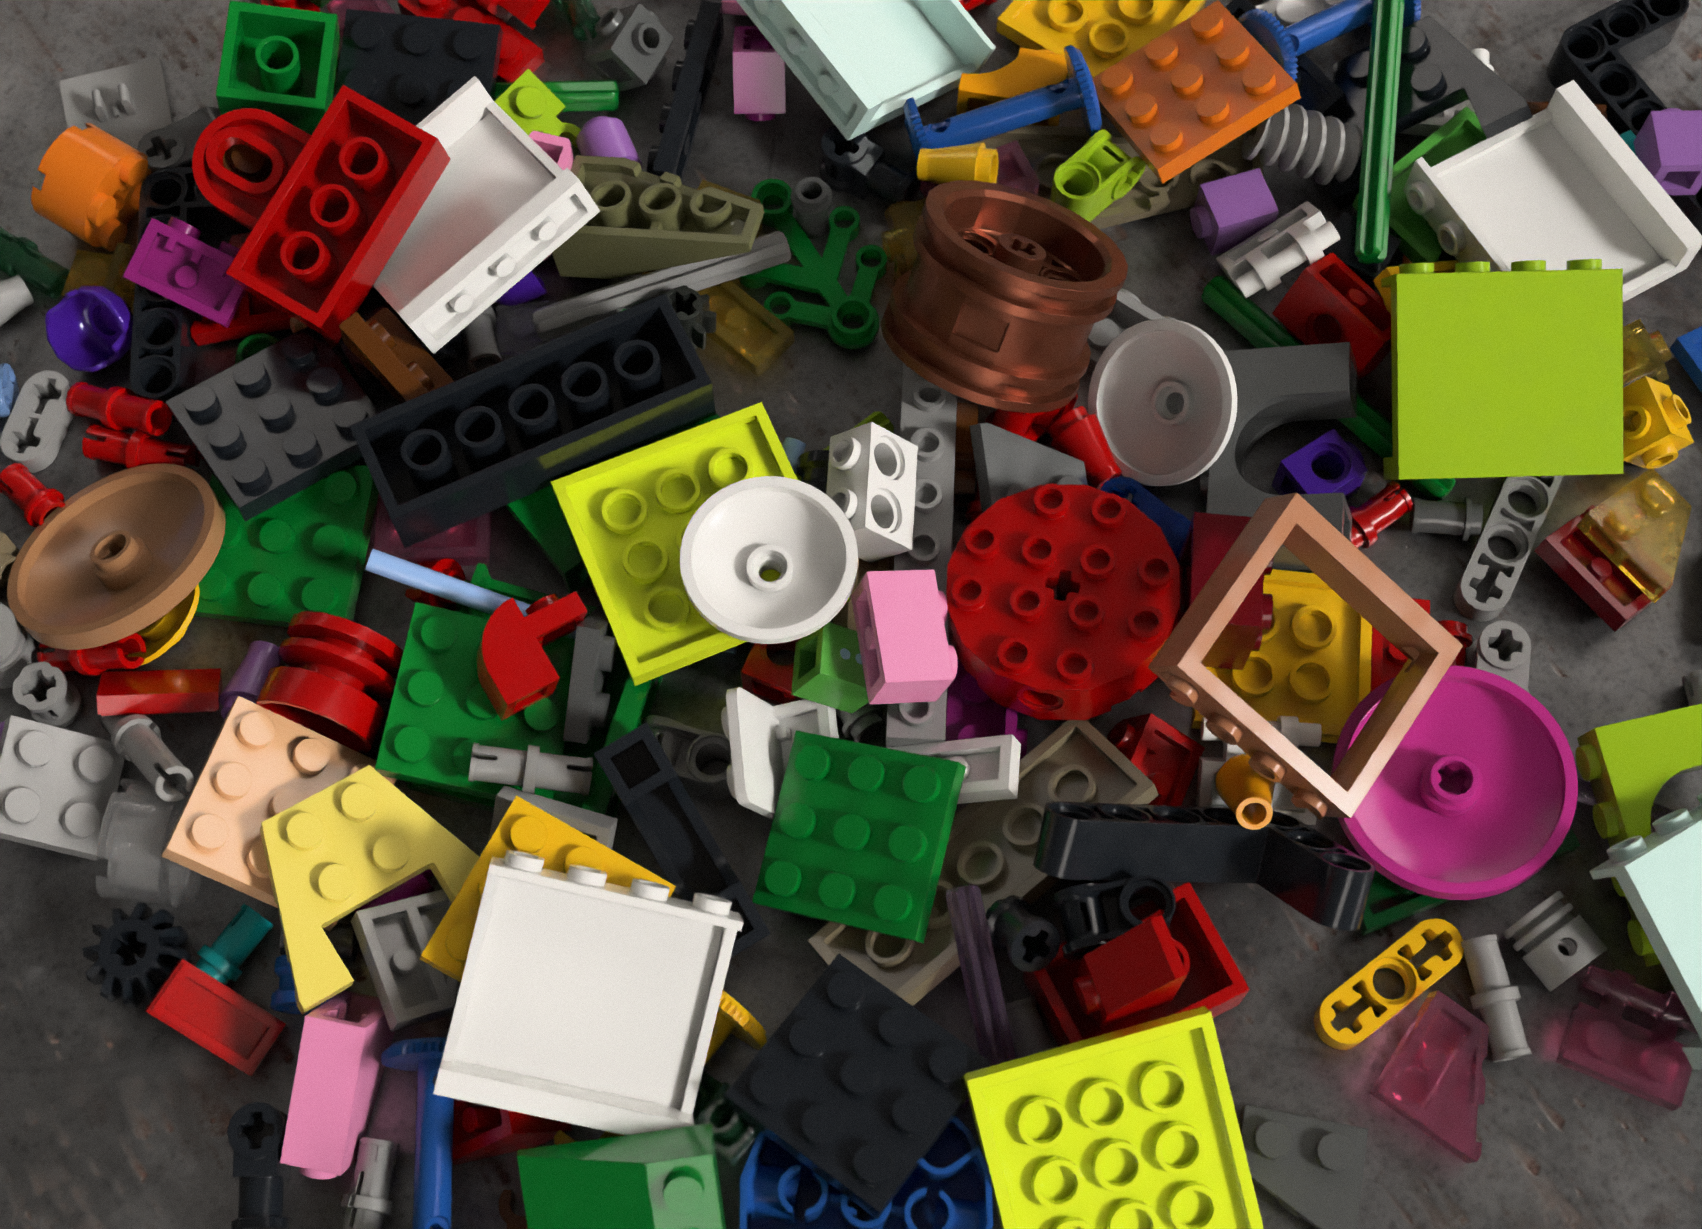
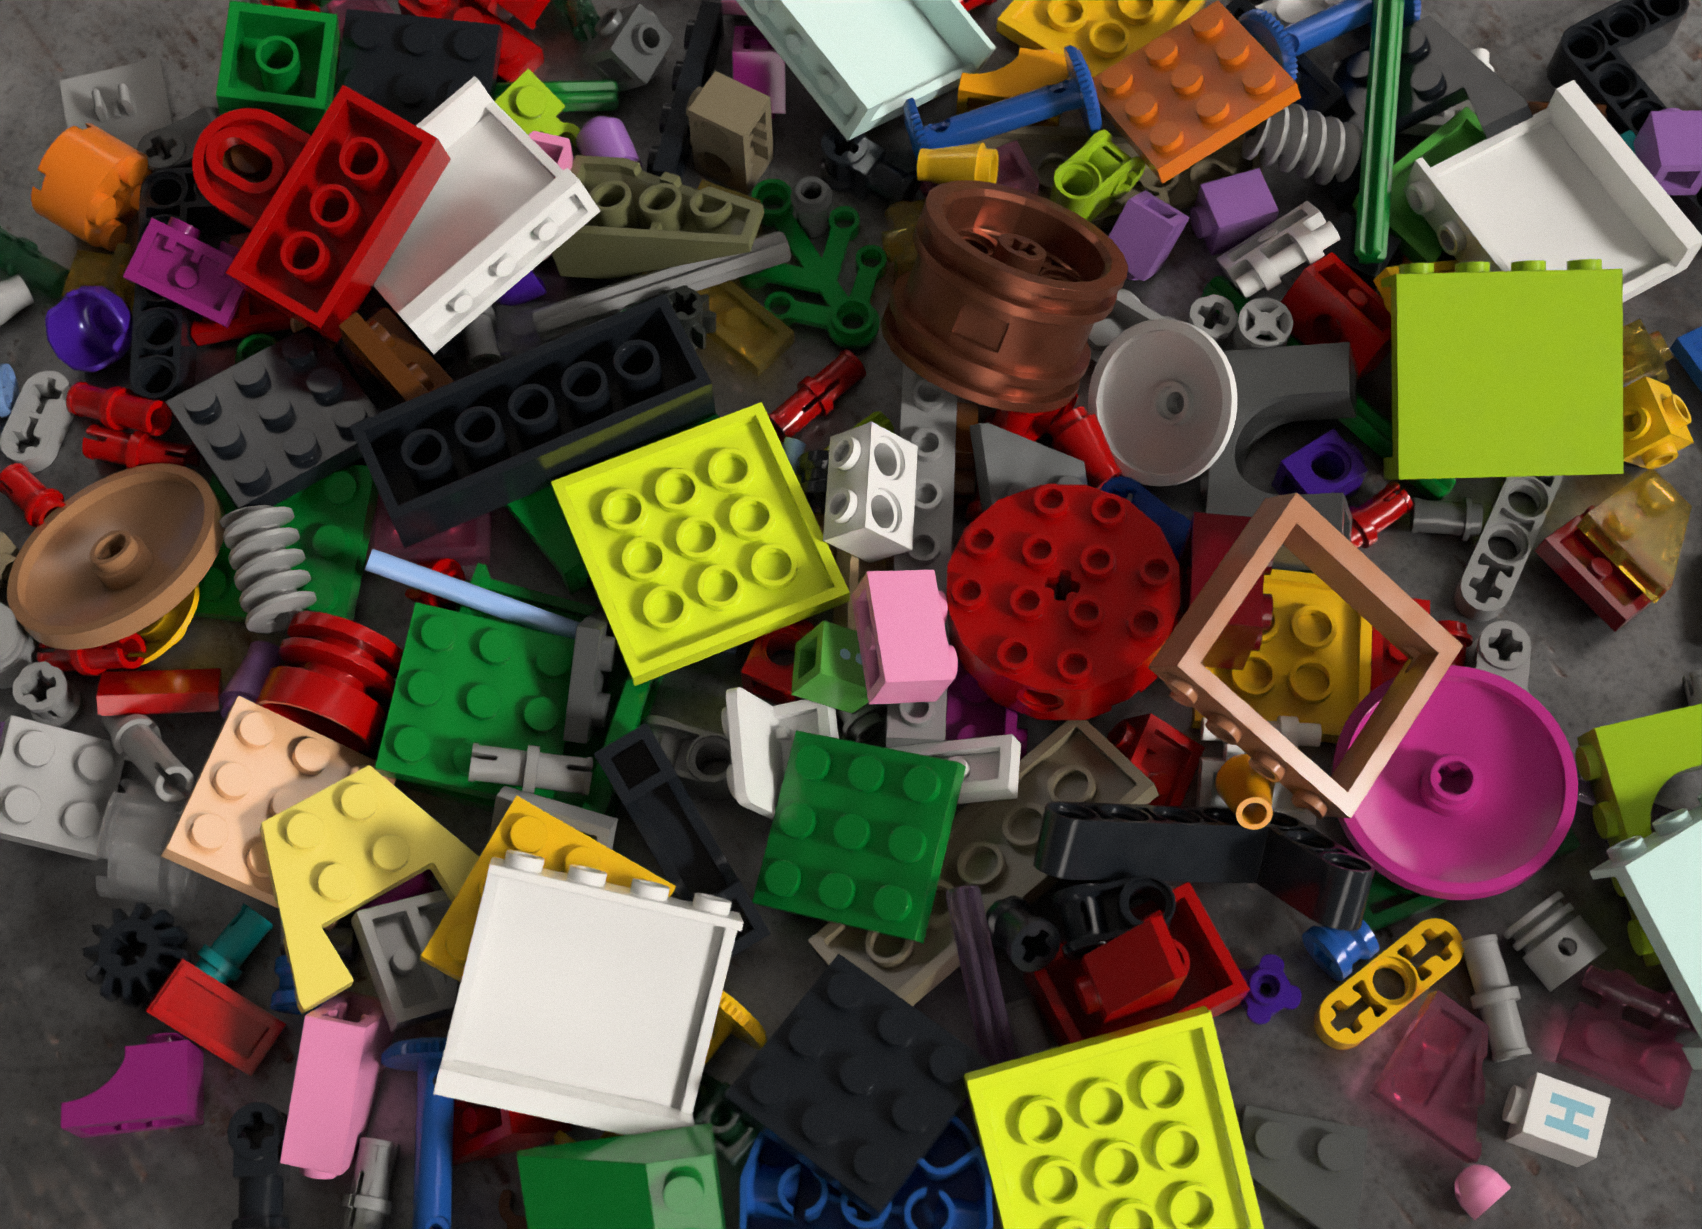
(152, 1090): none -> magenta arch
(266, 565): none -> light grey piece
(512, 655): red brick -> none
(730, 132): none -> dark tan brick
(760, 528): white dish -> none
(816, 394): none -> red pin
(1147, 234): none -> medium lavender brick
(1202, 315): none -> light grey bush
(1263, 317): none -> light grey wheel
(1282, 996): none -> dark purple plate
(1339, 949): none -> blue wheel
(1479, 1189): none -> bright pink hinge
(1556, 1119): none -> white brick

